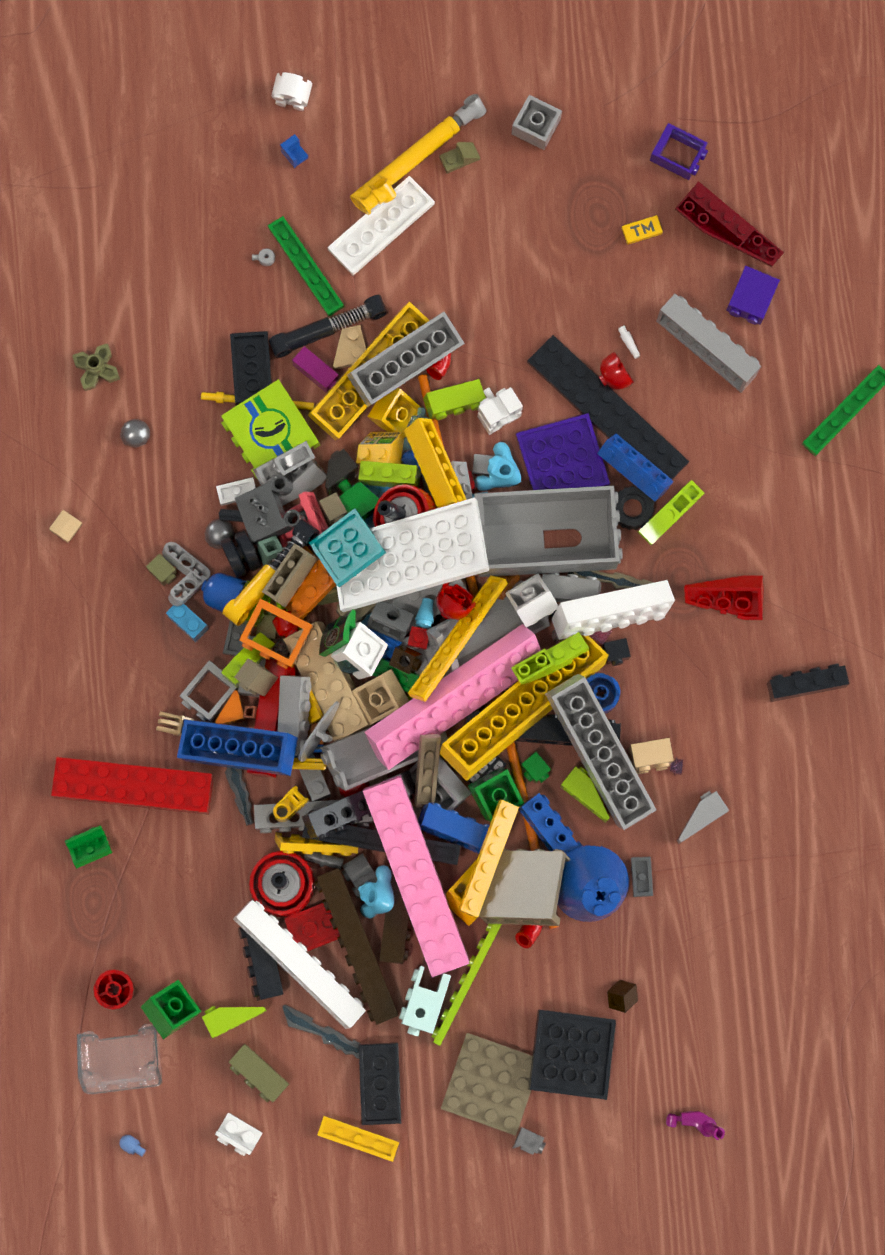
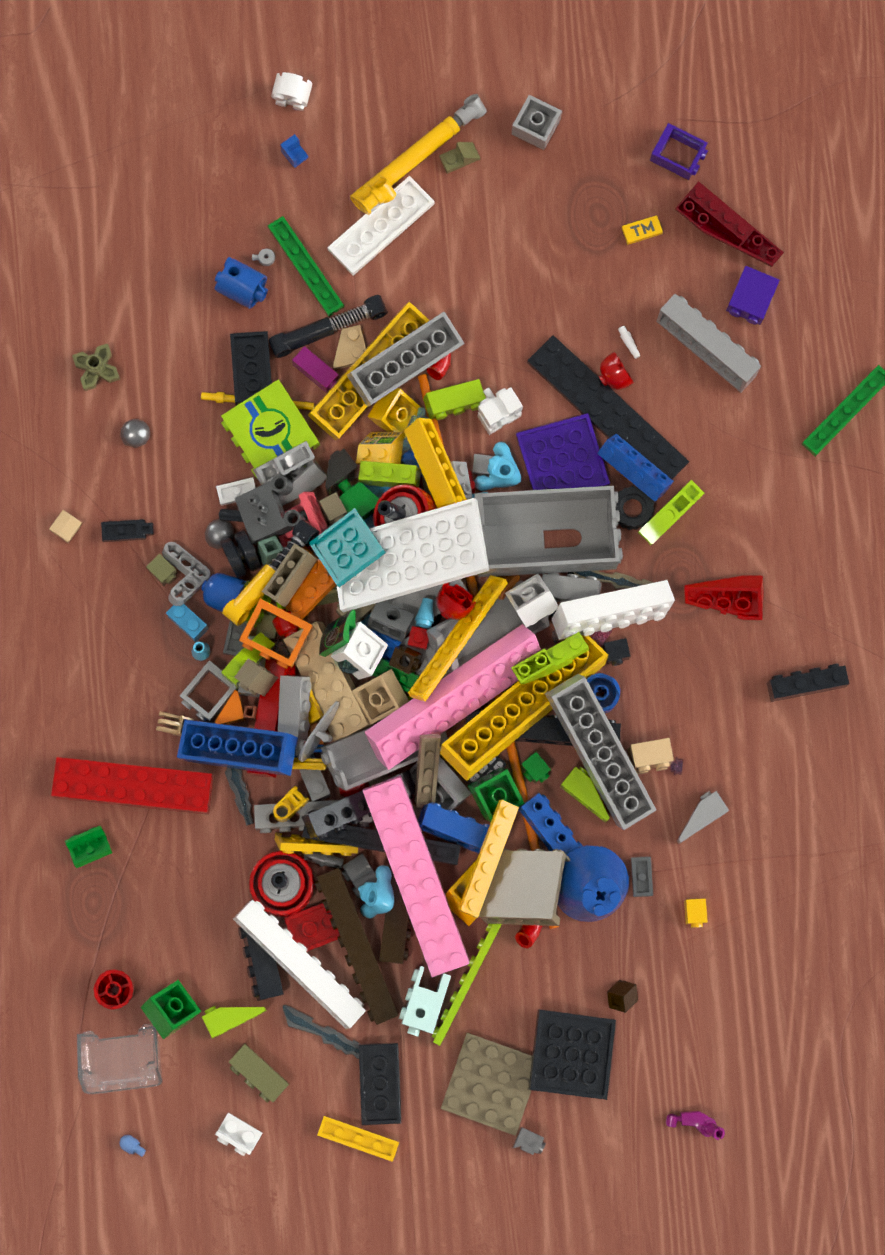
(126, 530): none -> black hinge
(203, 654): none -> medium azure cone
(241, 283): none -> blue cylinder
(695, 912): none -> yellow brick

